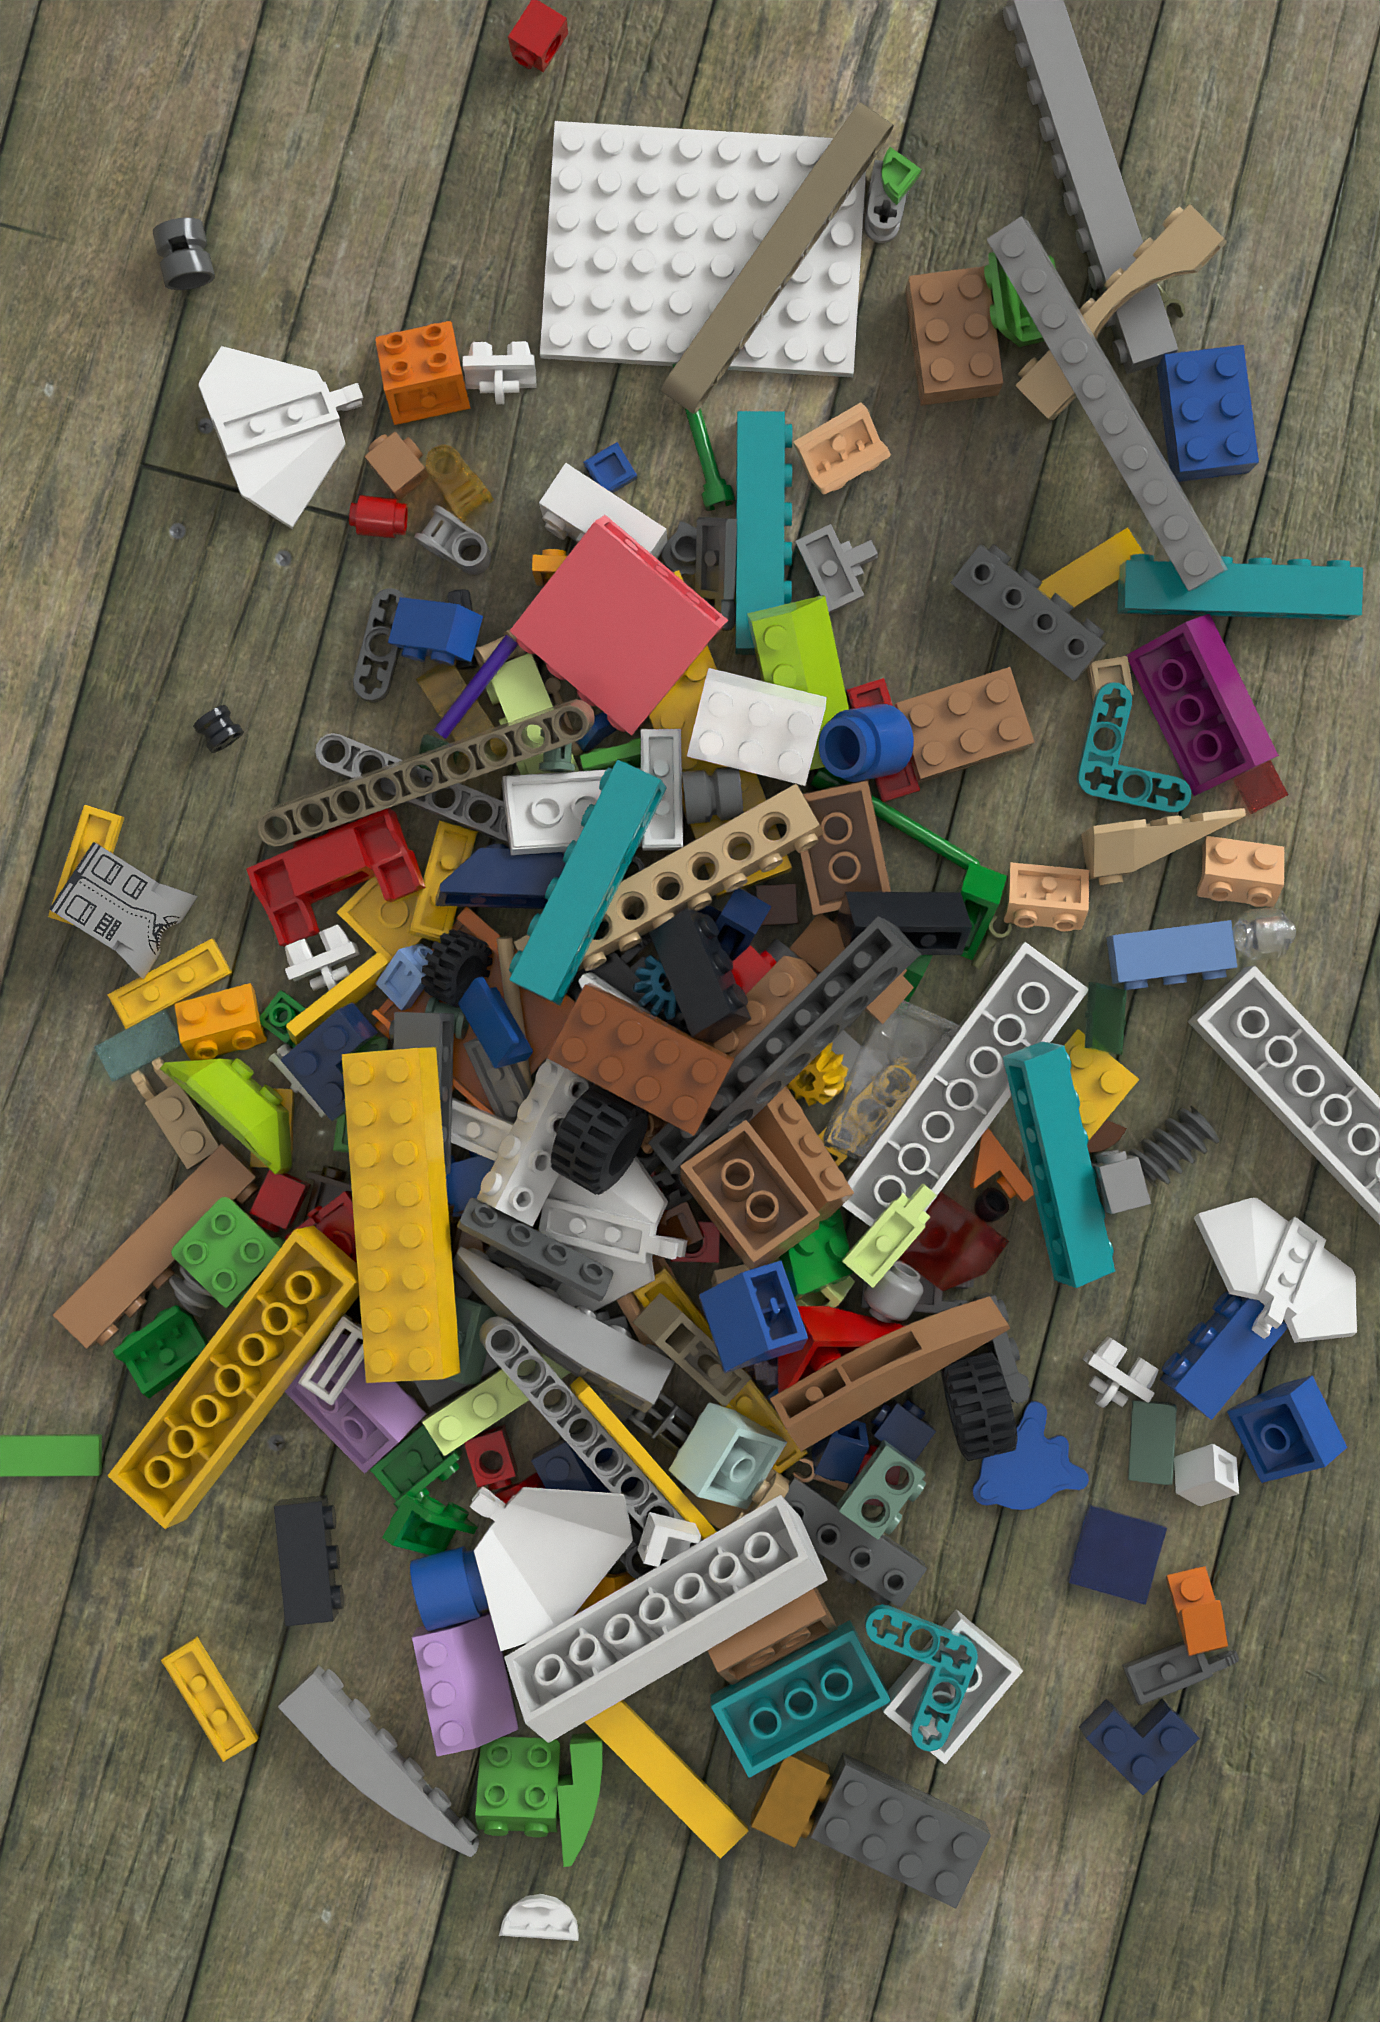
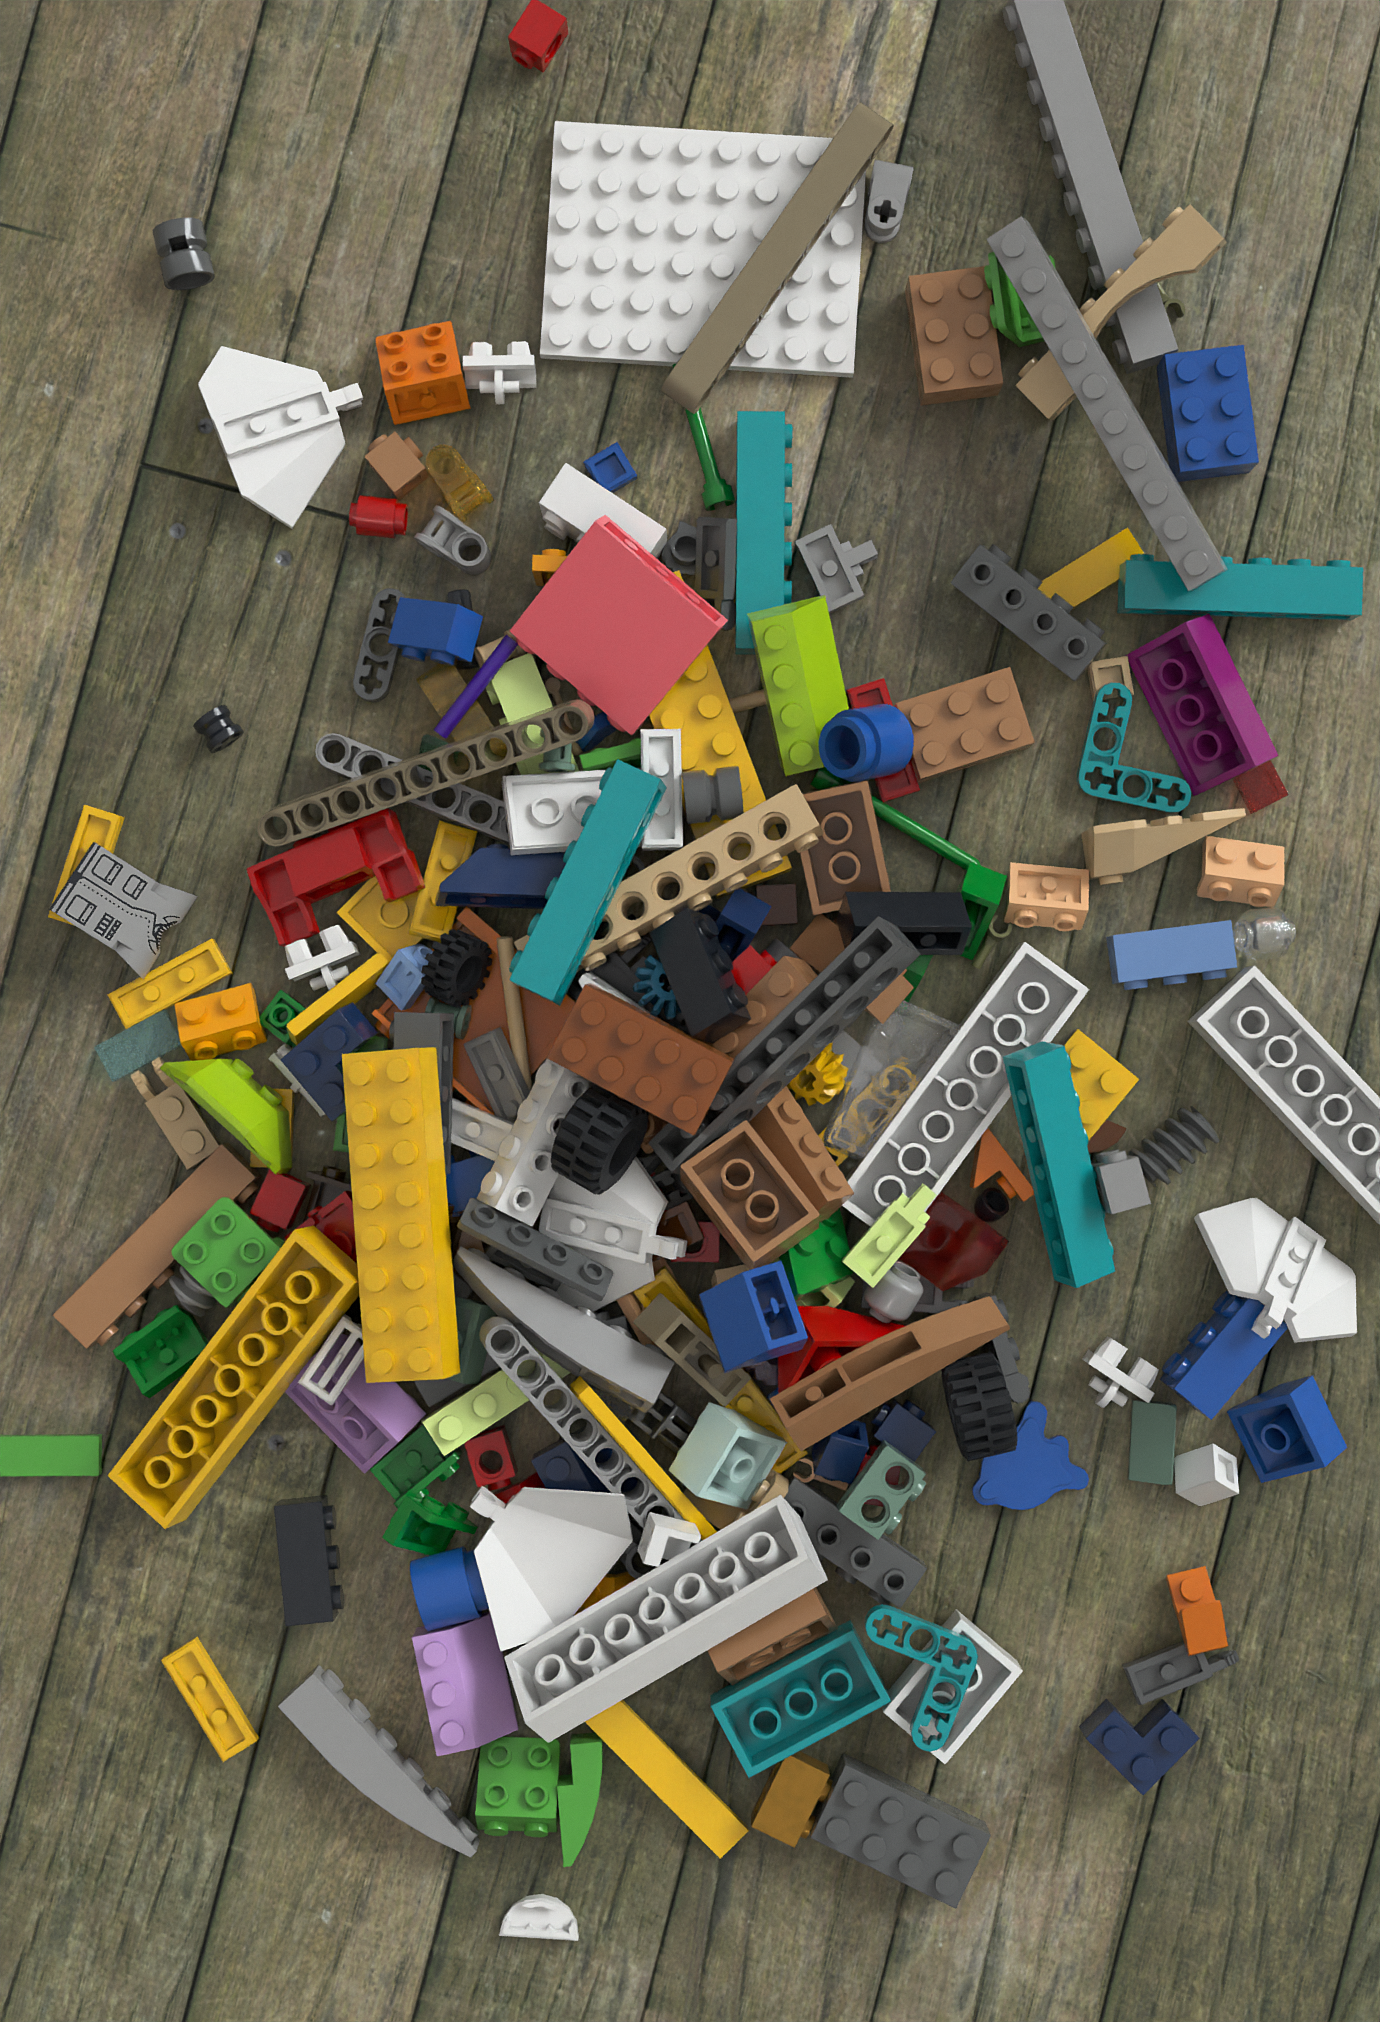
(494, 1024): blue panel -> none
(757, 726): white brick -> none
(841, 449): light nougat bracket -> none
(898, 175): bright green tile -> none
(1105, 1018): clear green piece -> none
(1117, 1554): clear blue tile -> none

